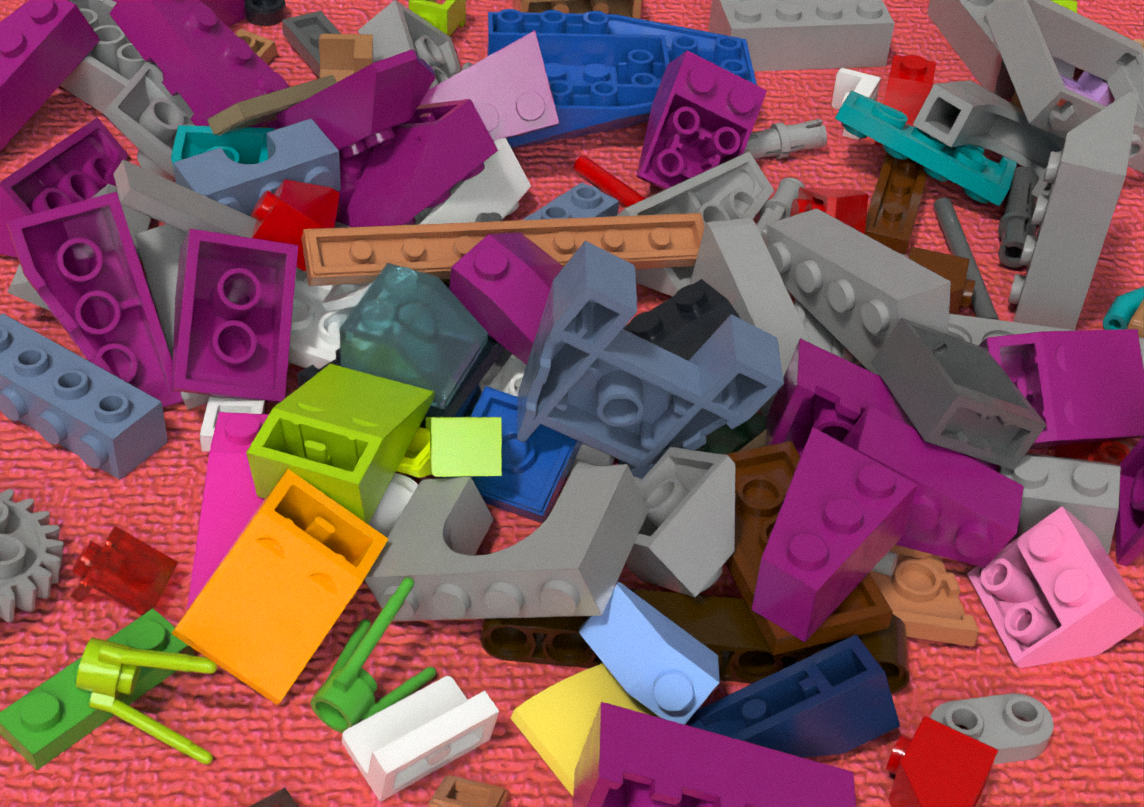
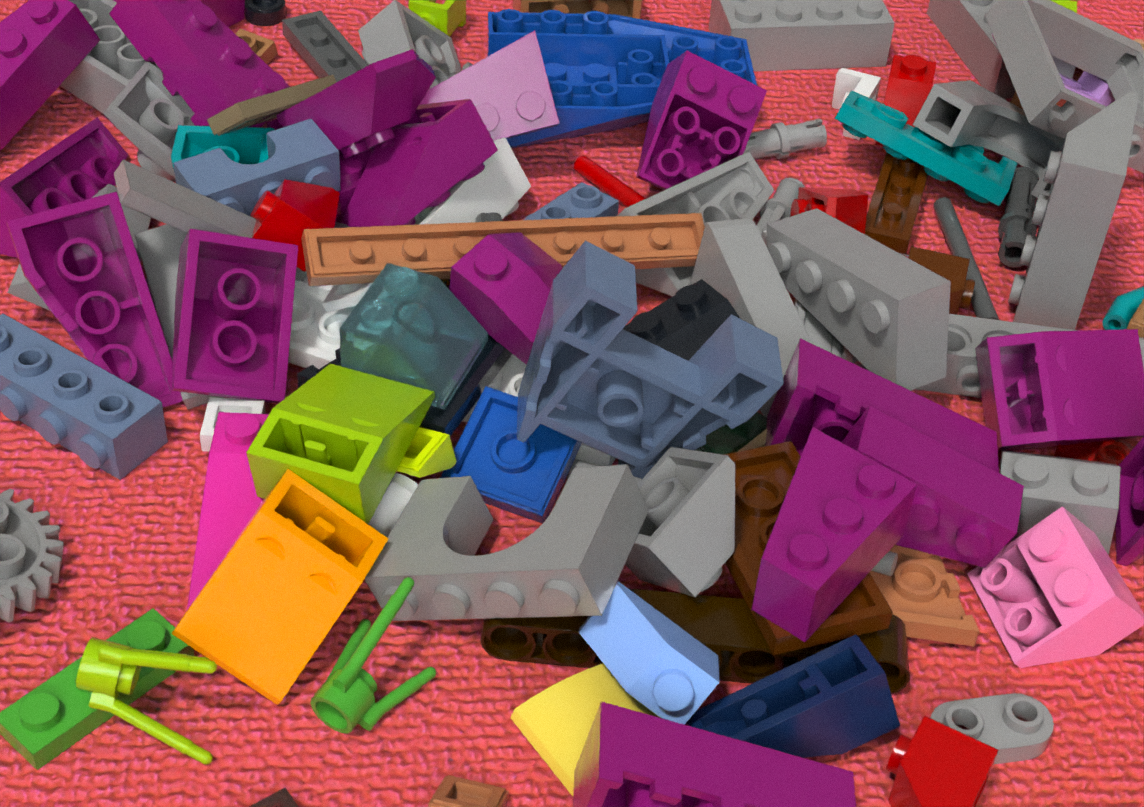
(123, 571): clear red bracket -> none
(344, 54): medium nougat panel -> none
(419, 735): white panel -> none
(465, 446): panel -> none
(957, 395): dark grey window -> none

